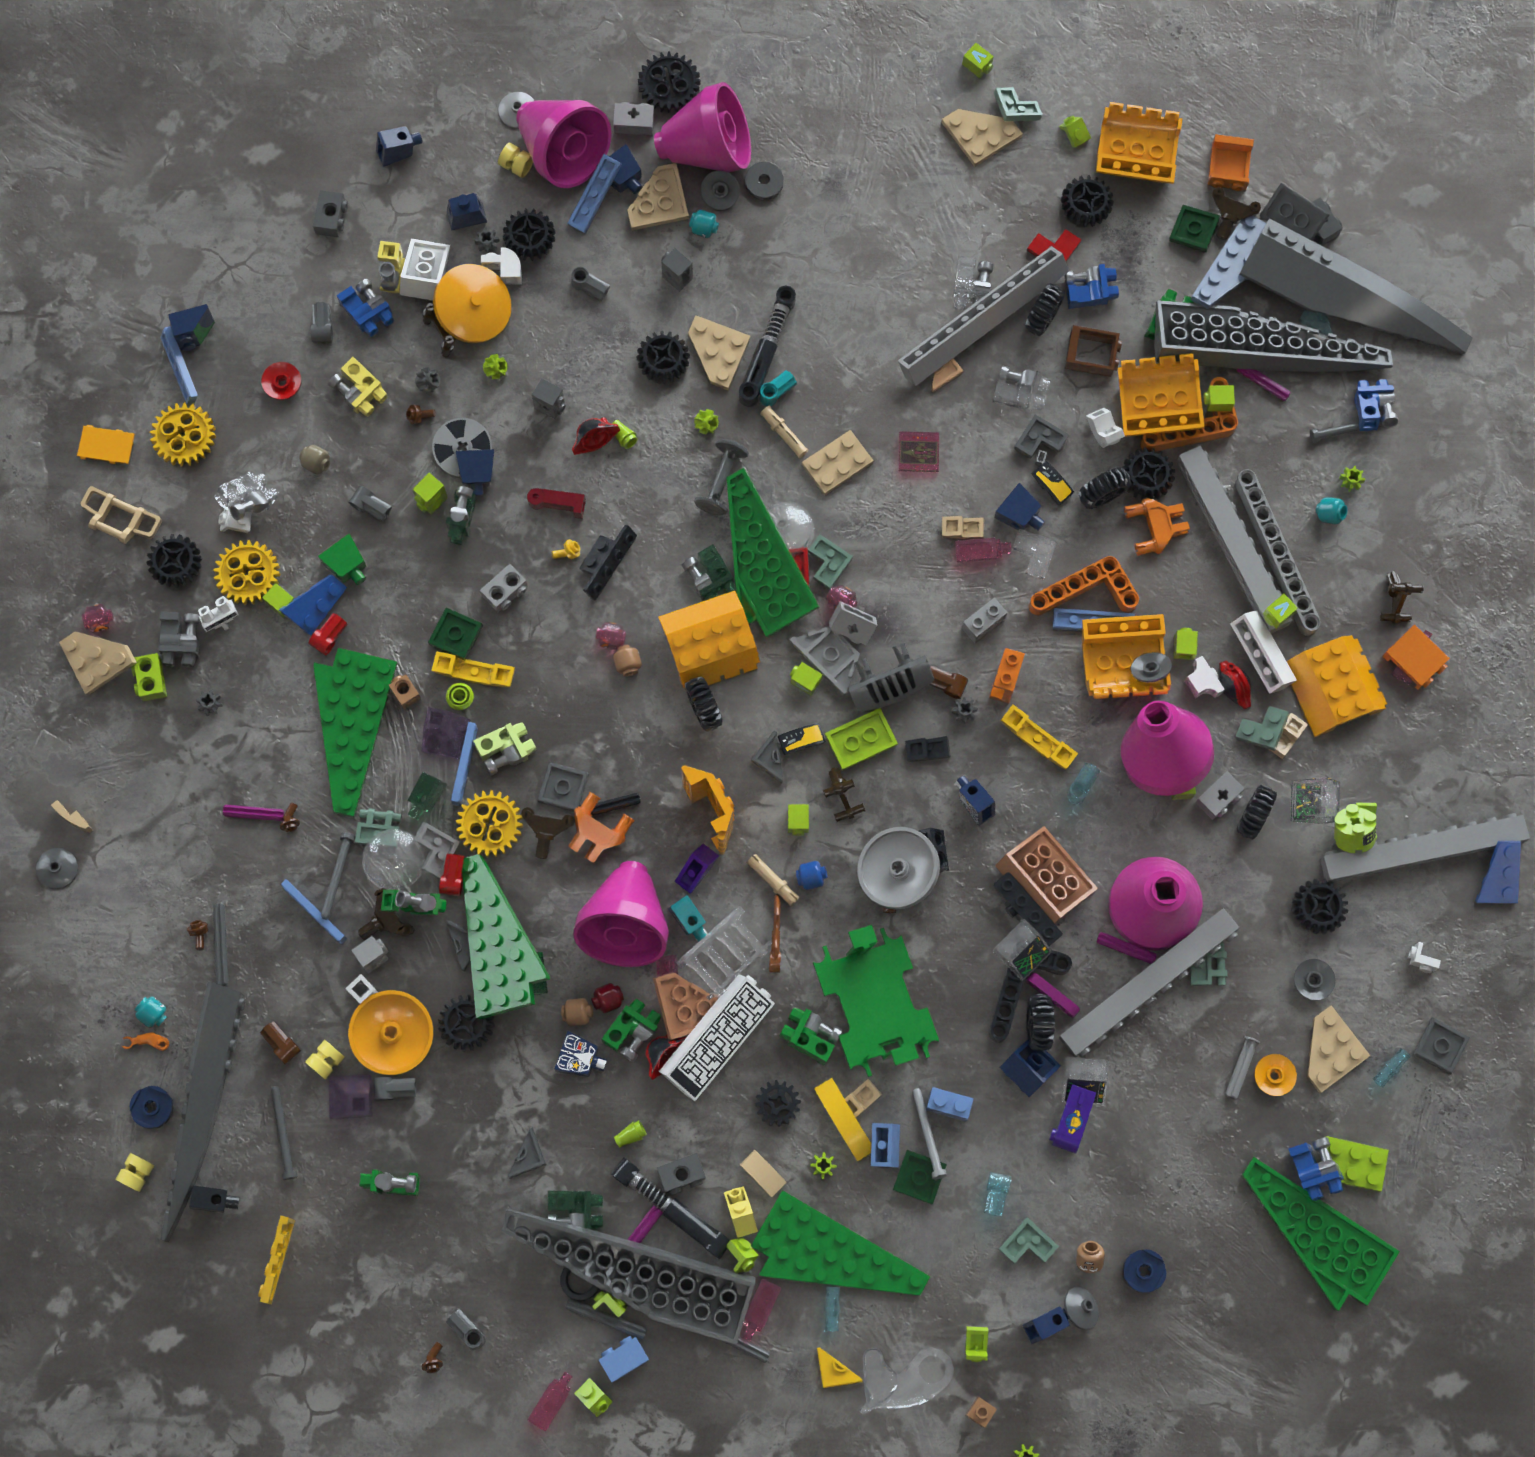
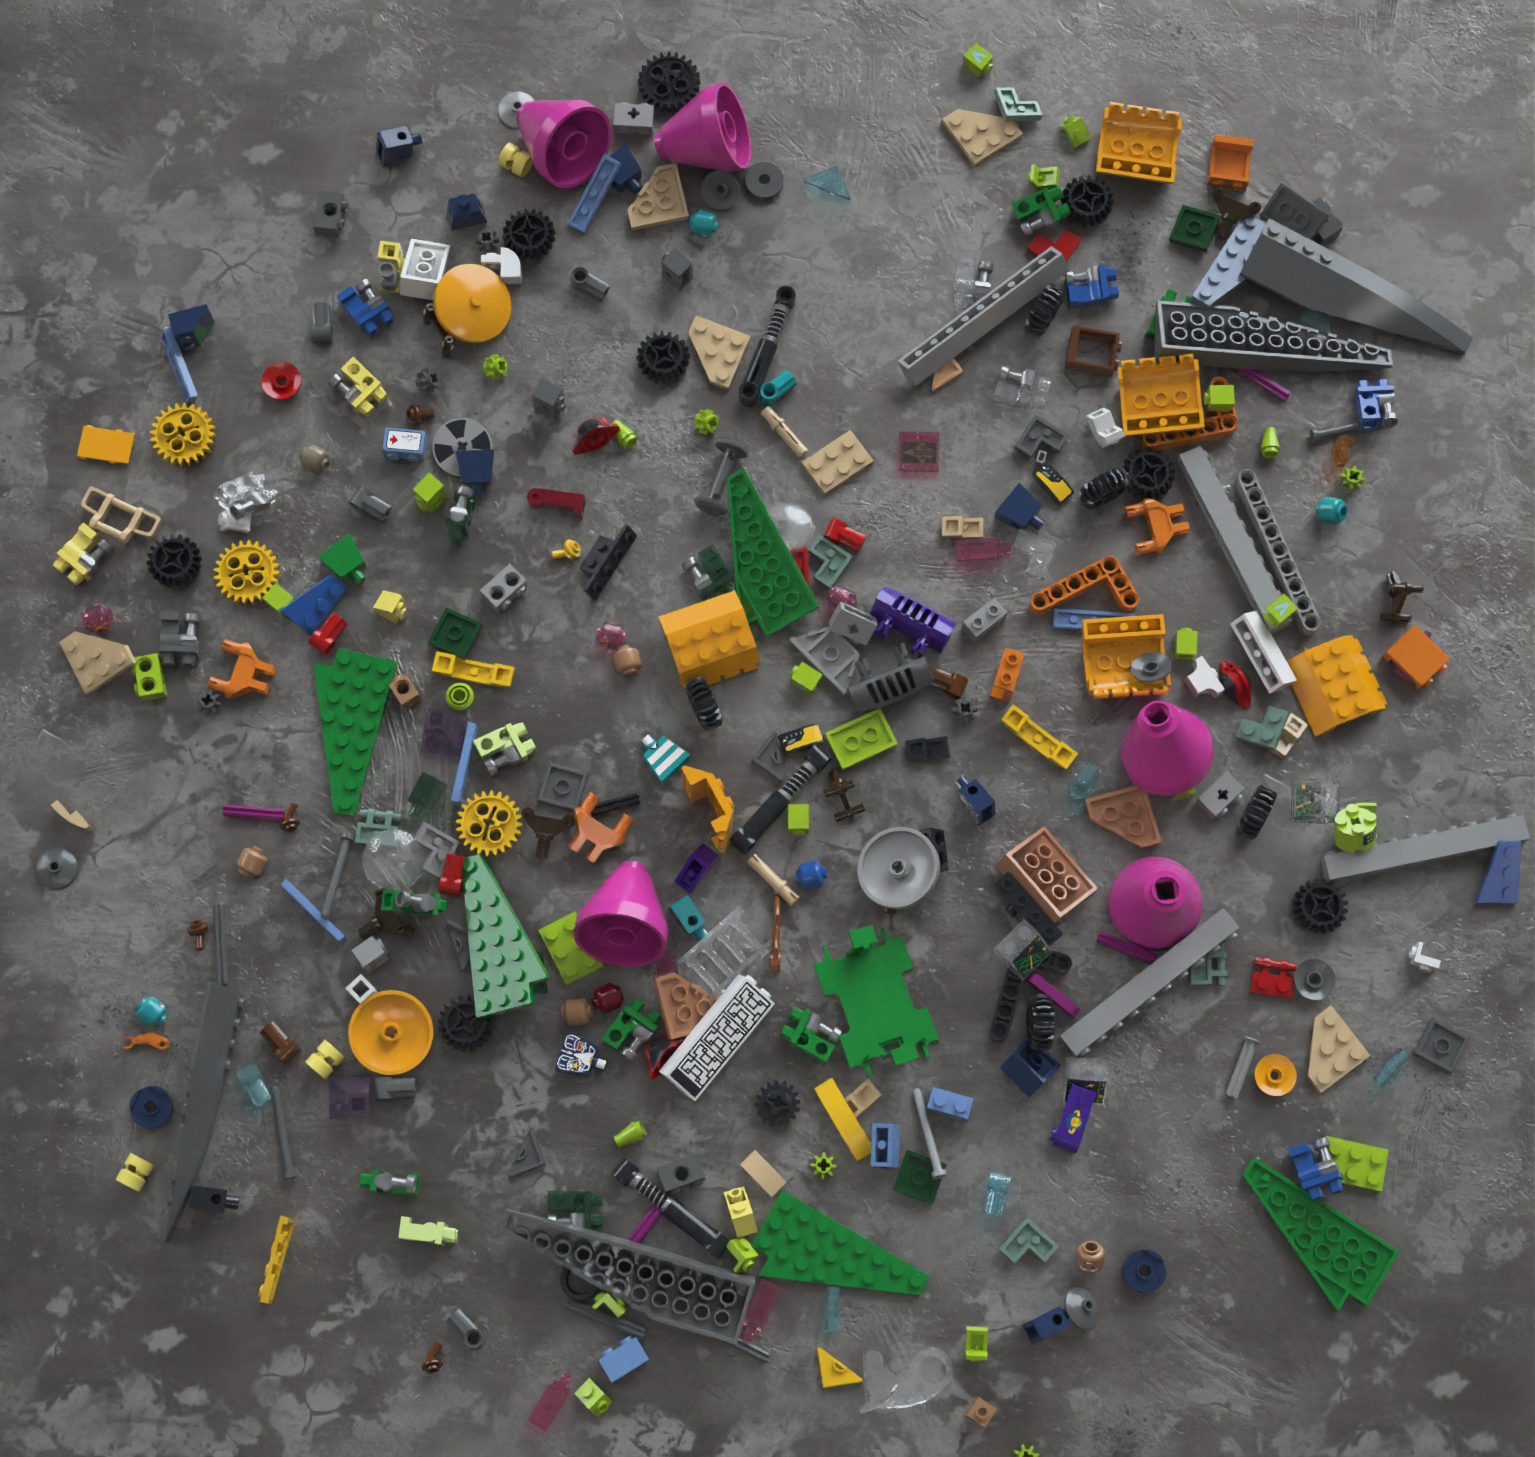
(77, 556): none -> light yellow hips
(218, 616): white hips -> none
(244, 674): none -> orange connector
(251, 862): none -> medium nougat head
(252, 1080): none -> clear light blue piece
(390, 606): none -> light yellow slope
(404, 444): none -> brick
(428, 1232): none -> yellowish green hips
(566, 954): none -> lime plate
(664, 757): none -> teal torso
(778, 801): none -> black piece
(829, 181): none -> clear light blue tile
(839, 532): none -> red piece
(911, 619): none -> dark purple piece
(1044, 177): none -> lime bracket
(1044, 206): none -> green hips
(1125, 815): none -> nougat plate
(1270, 445): none -> lime cone
(1271, 984): none -> red plate
(1339, 451): none -> clear orange bracket

